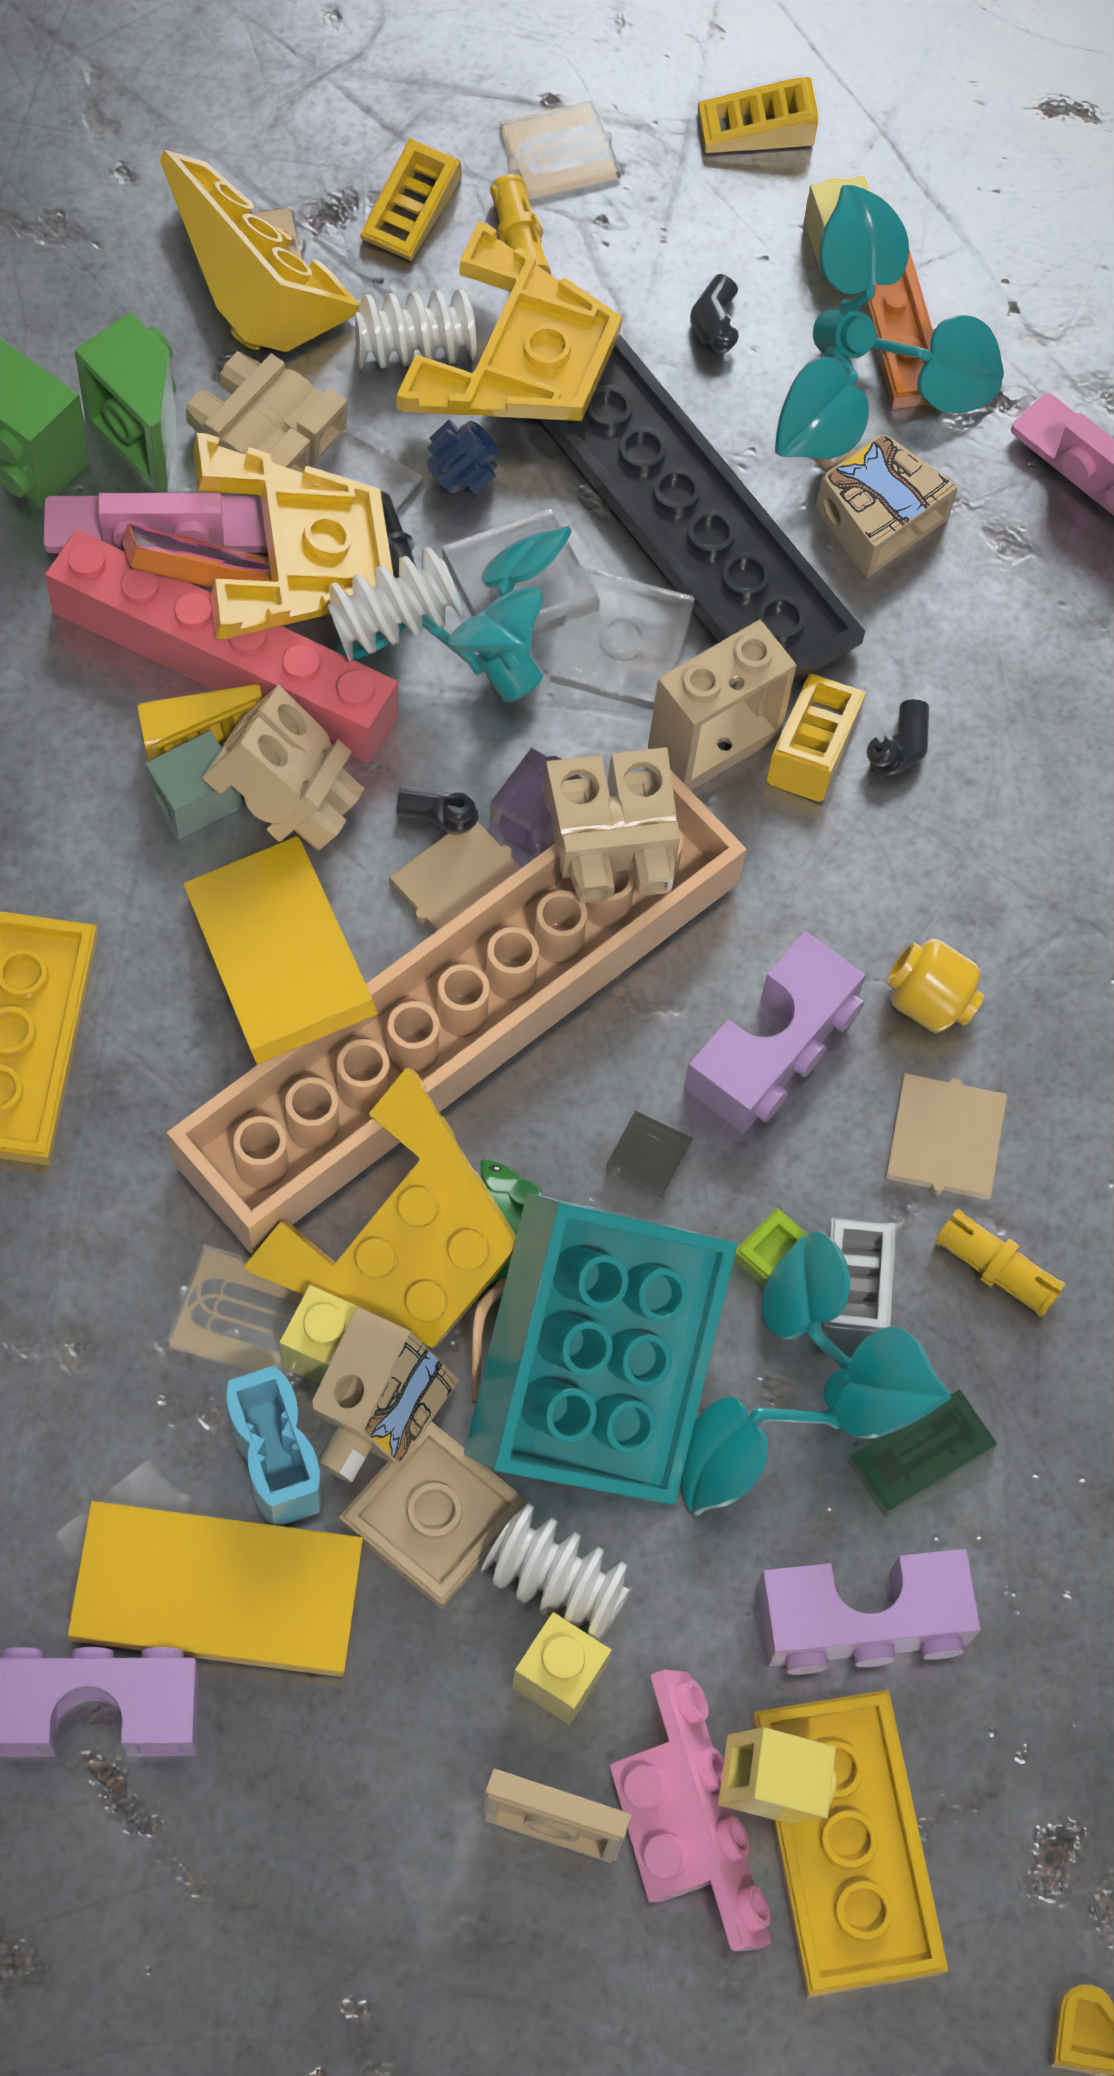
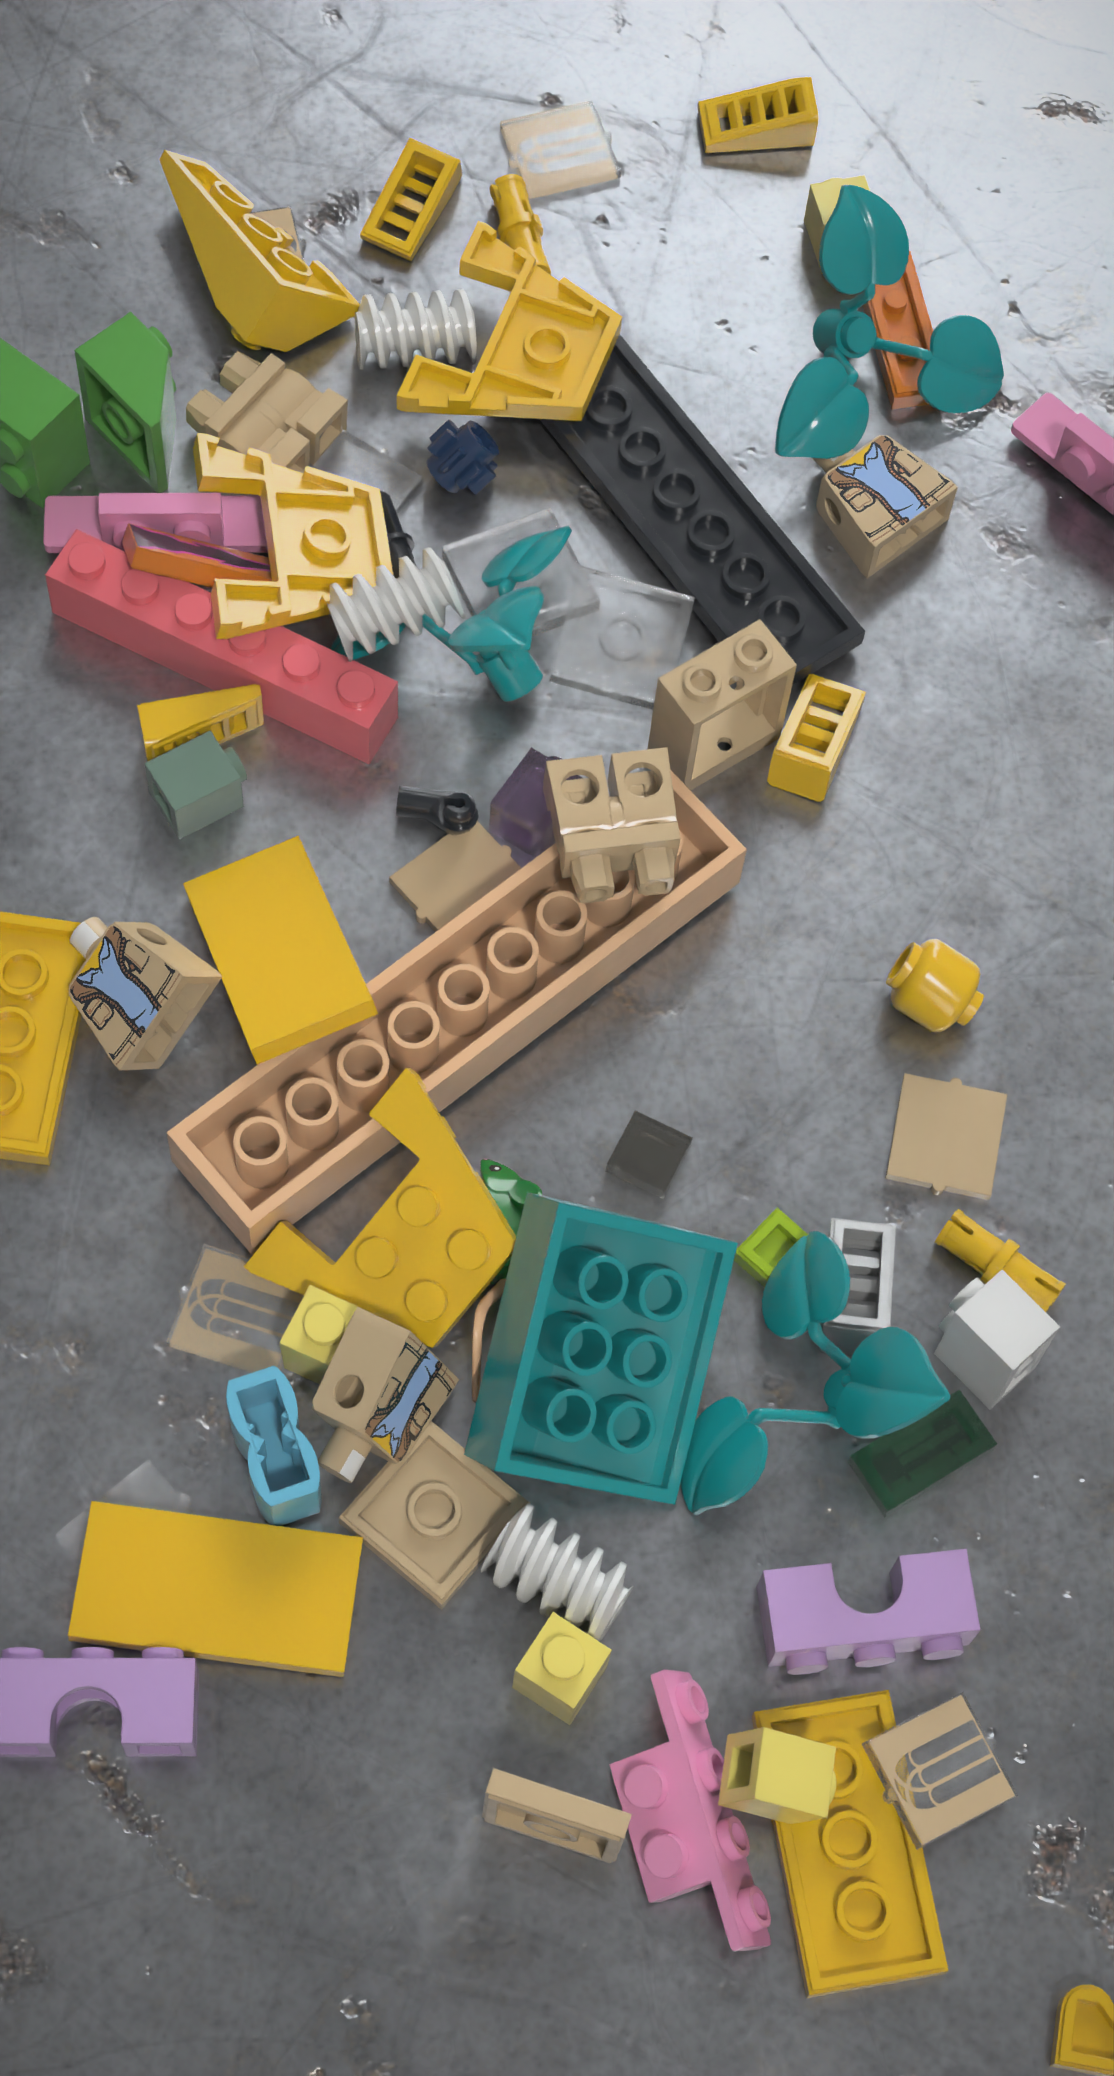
(137, 989): none -> tan torso
(287, 771): tan hips -> none
(710, 315): black arm -> none
(744, 1073): lavender arch -> none
(906, 746): black arm -> none
(939, 1770): none -> piece
(994, 1337): none -> white brick

